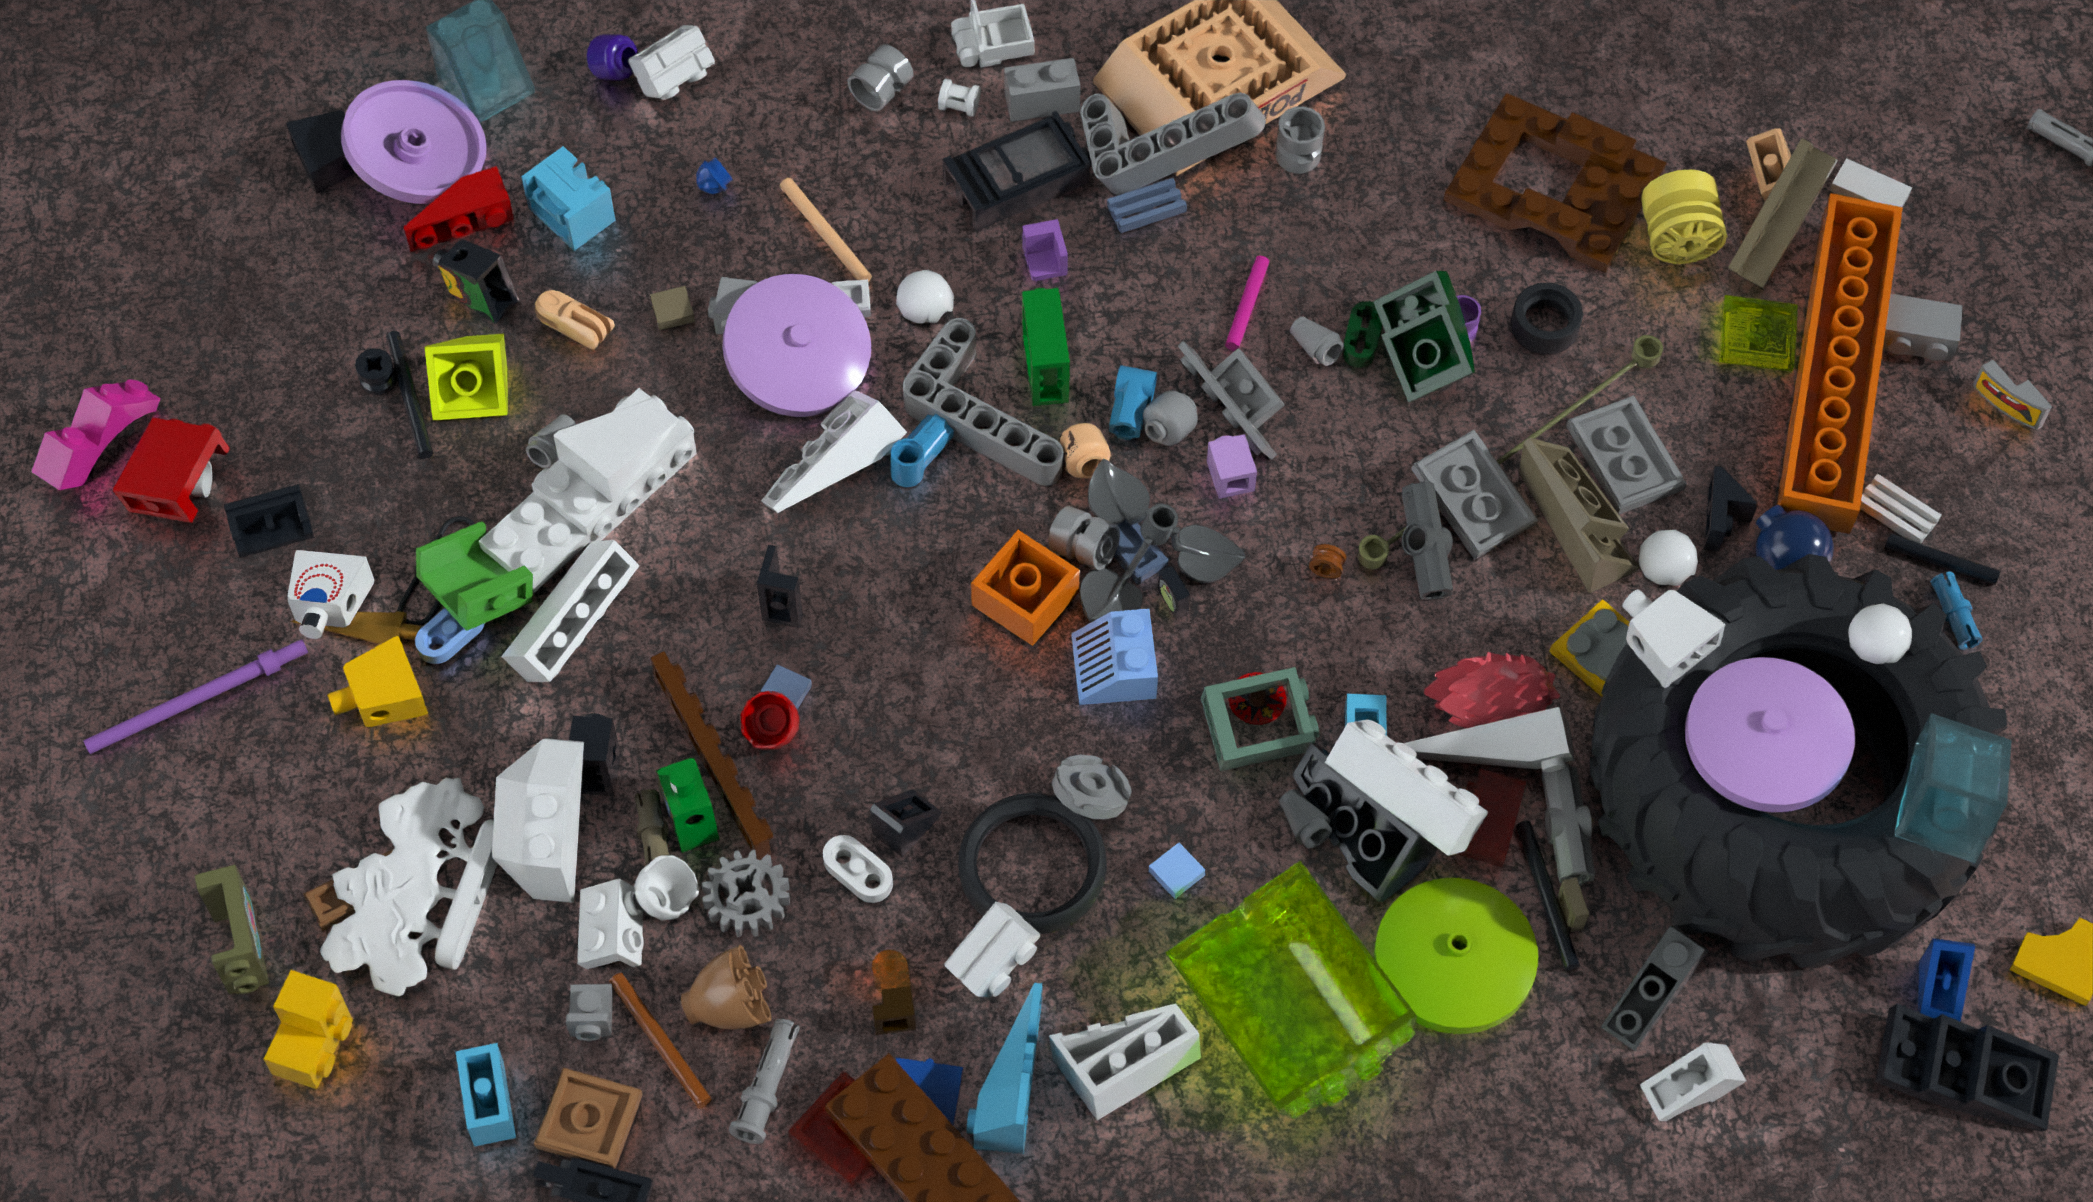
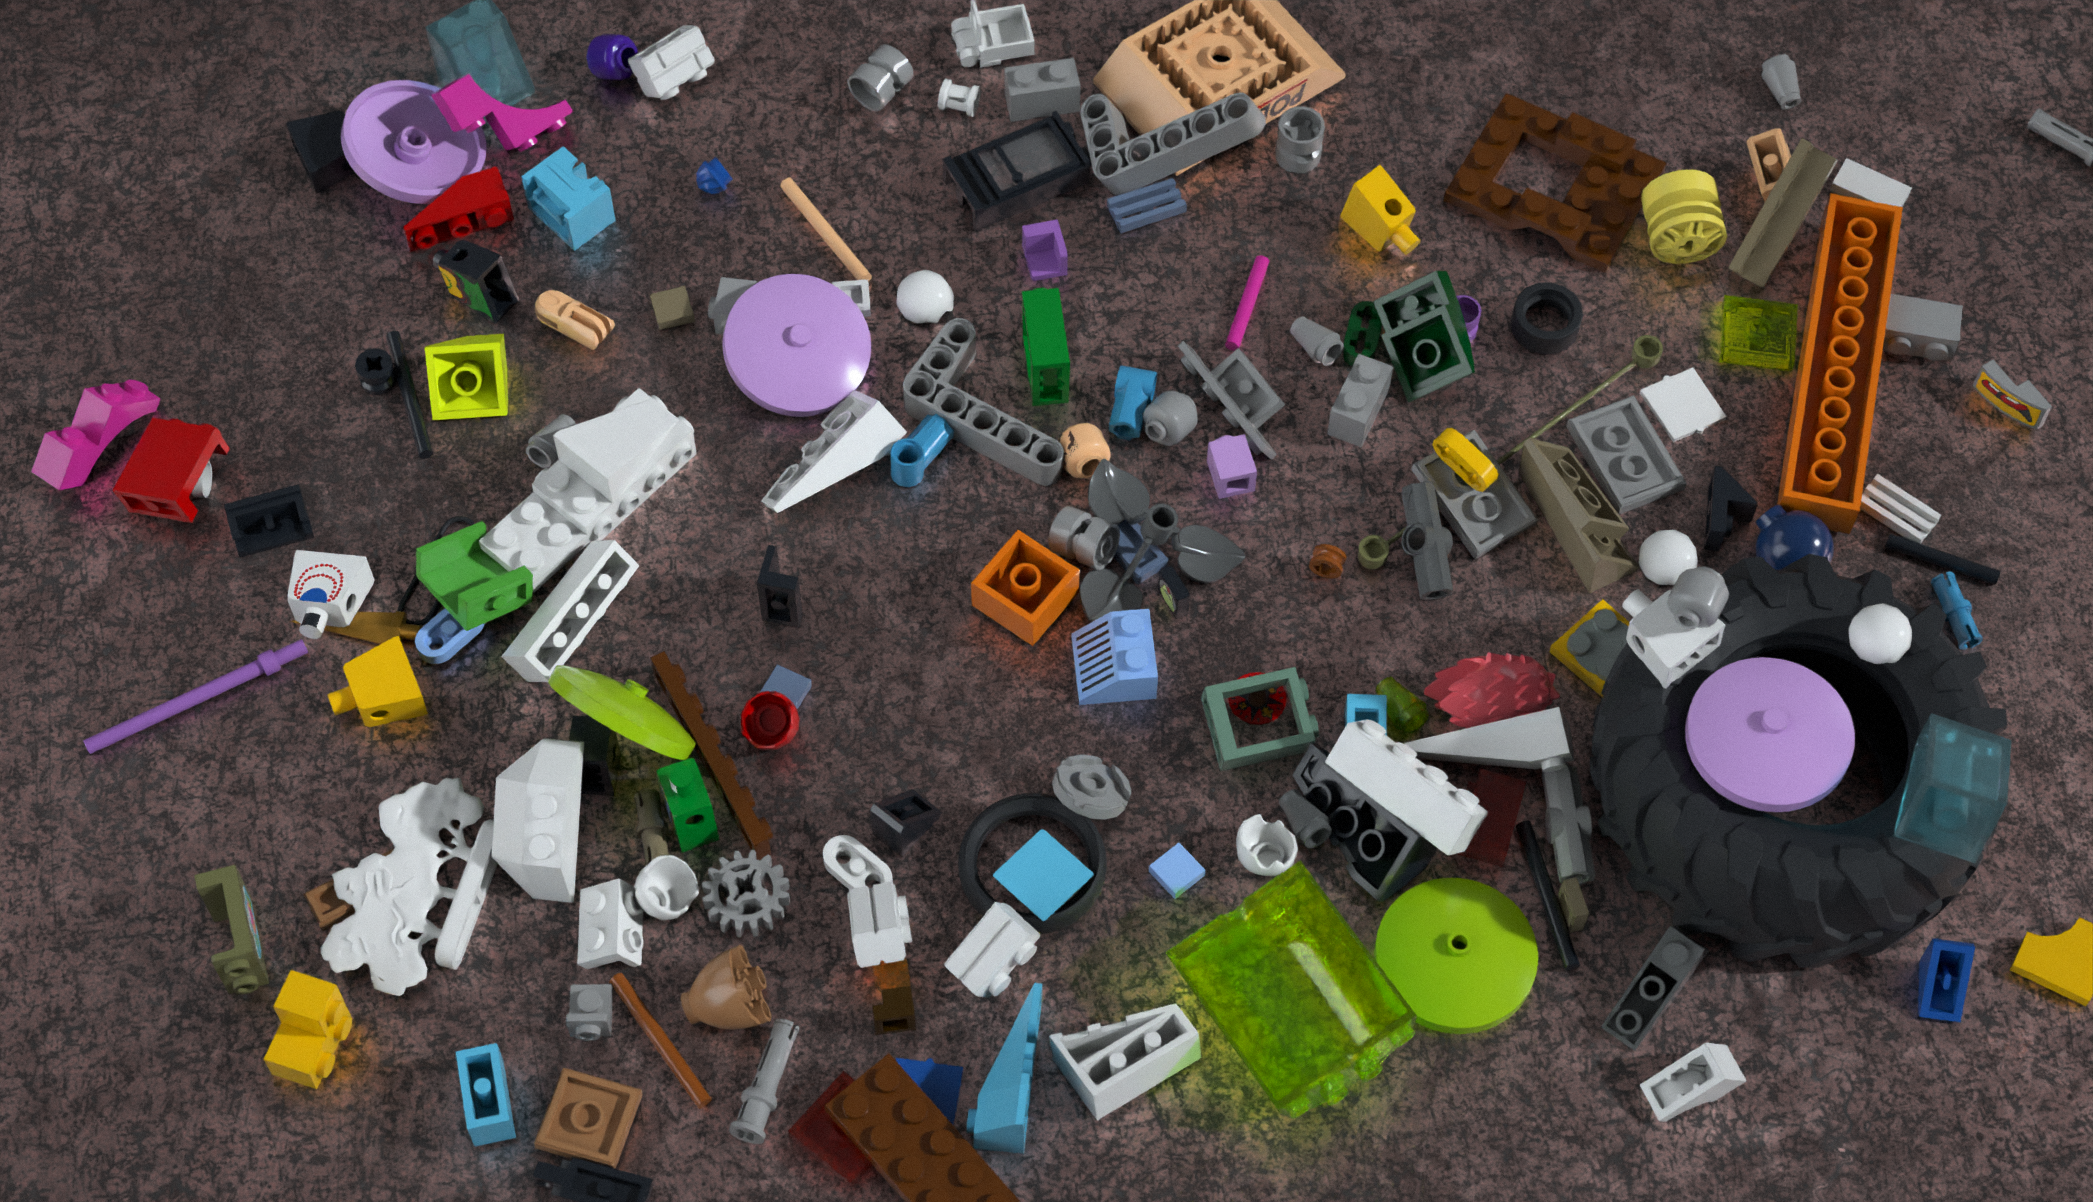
(466, 104): none -> dark pink arch
(623, 710): none -> lime dish
(878, 924): none -> white brick
(1043, 874): none -> medium azure sticker
(1265, 846): none -> white hair
(1359, 400): none -> light grey brick
(1381, 212): none -> yellow torso
(1402, 706): none -> clear neon green cone
(1465, 459): none -> yellow beam
(1683, 404): none -> white piece
(1698, 597): none -> light grey head
(1782, 80): none -> light grey cone
(1968, 1068): black slope -> none

